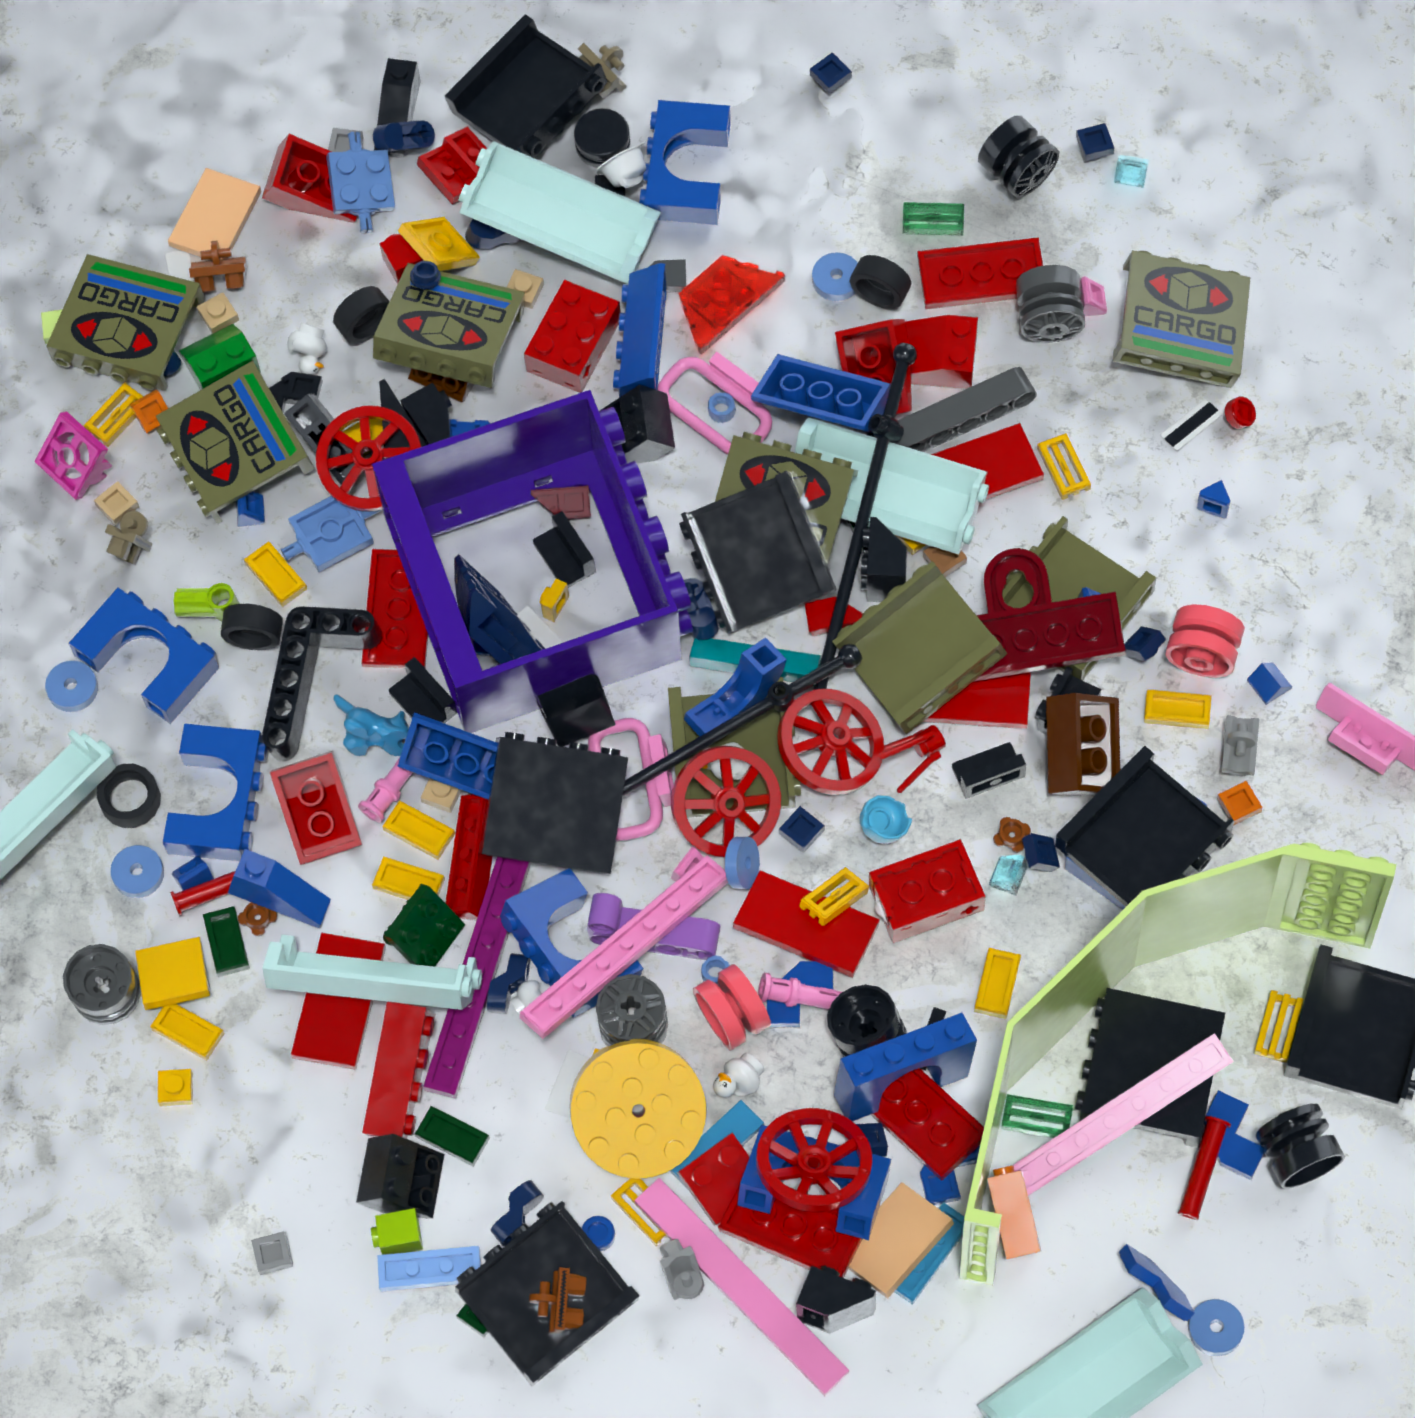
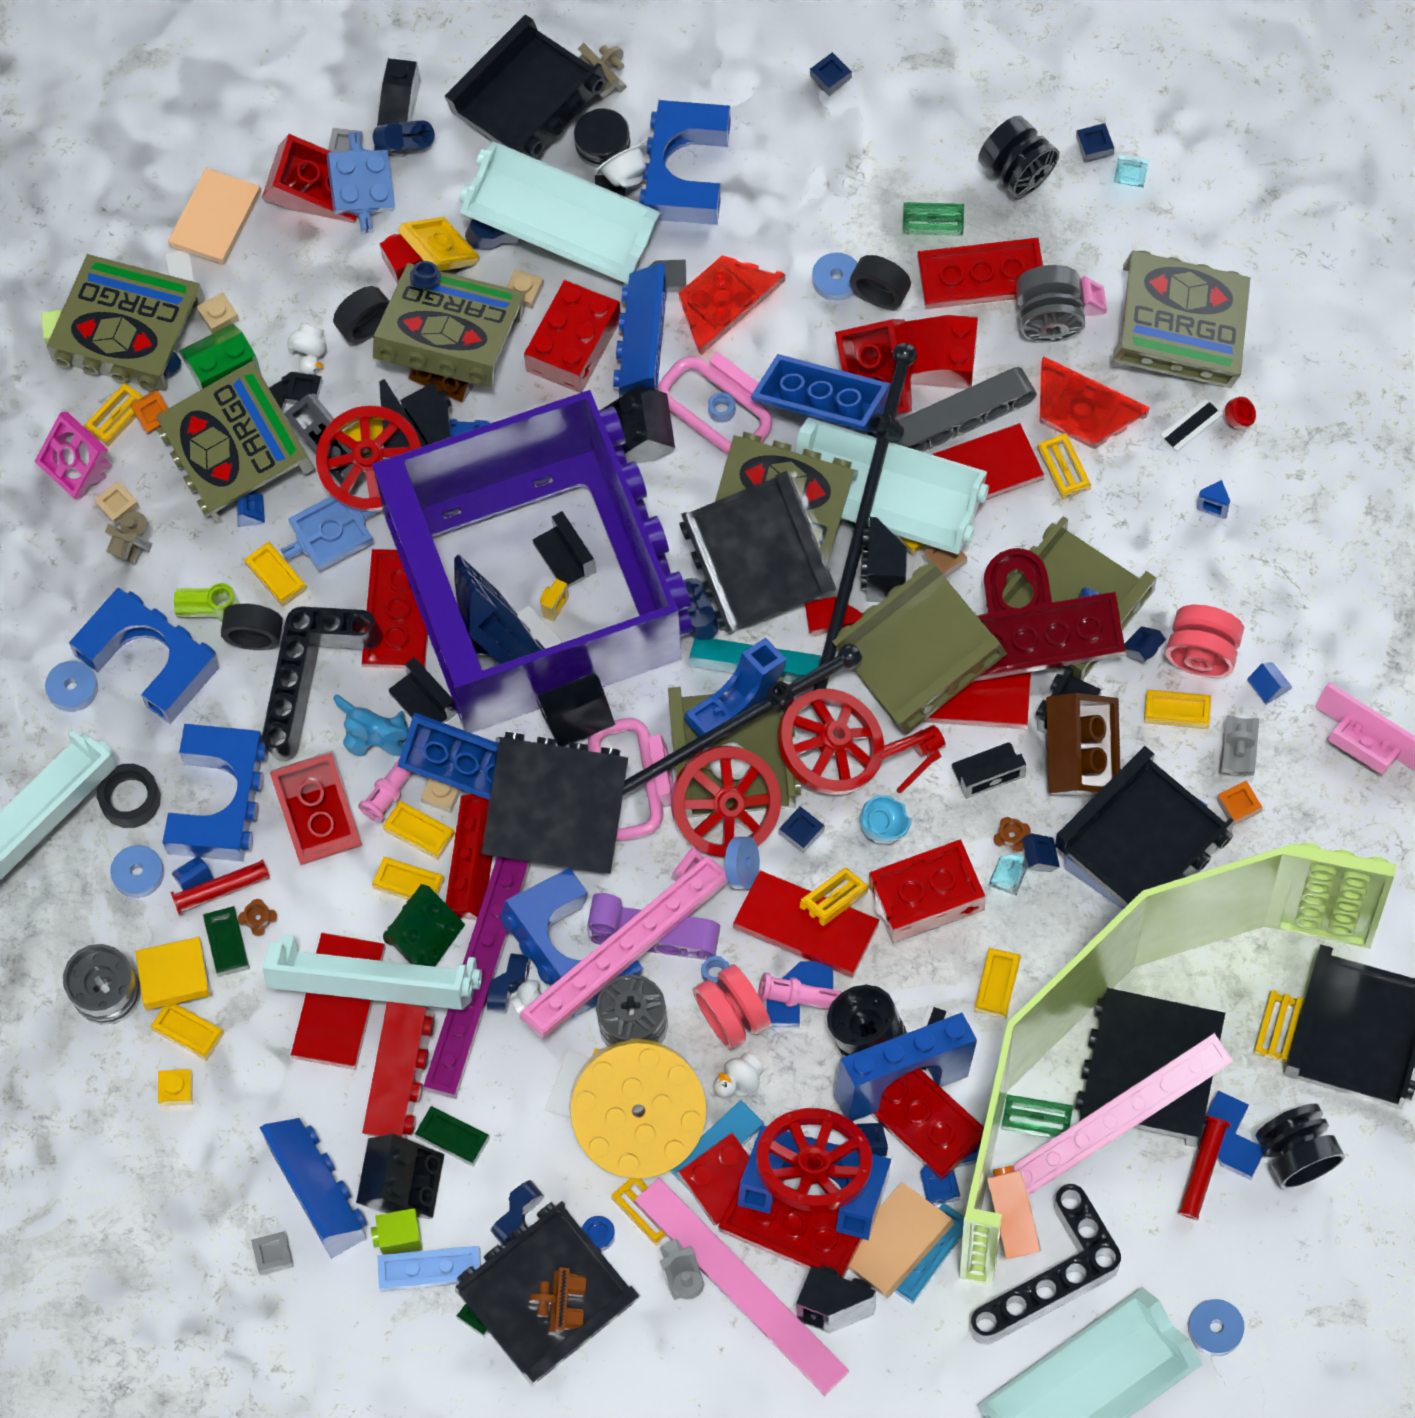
(204, 271): dark orange hips -> none
(277, 889): blue slope -> none
(314, 1185): none -> blue slope
(453, 163): red slope -> none
(571, 500): dark red tile -> none
(1055, 1278): none -> black beam
(1083, 406): none -> clear red wing
(1167, 1291): blue tile -> none

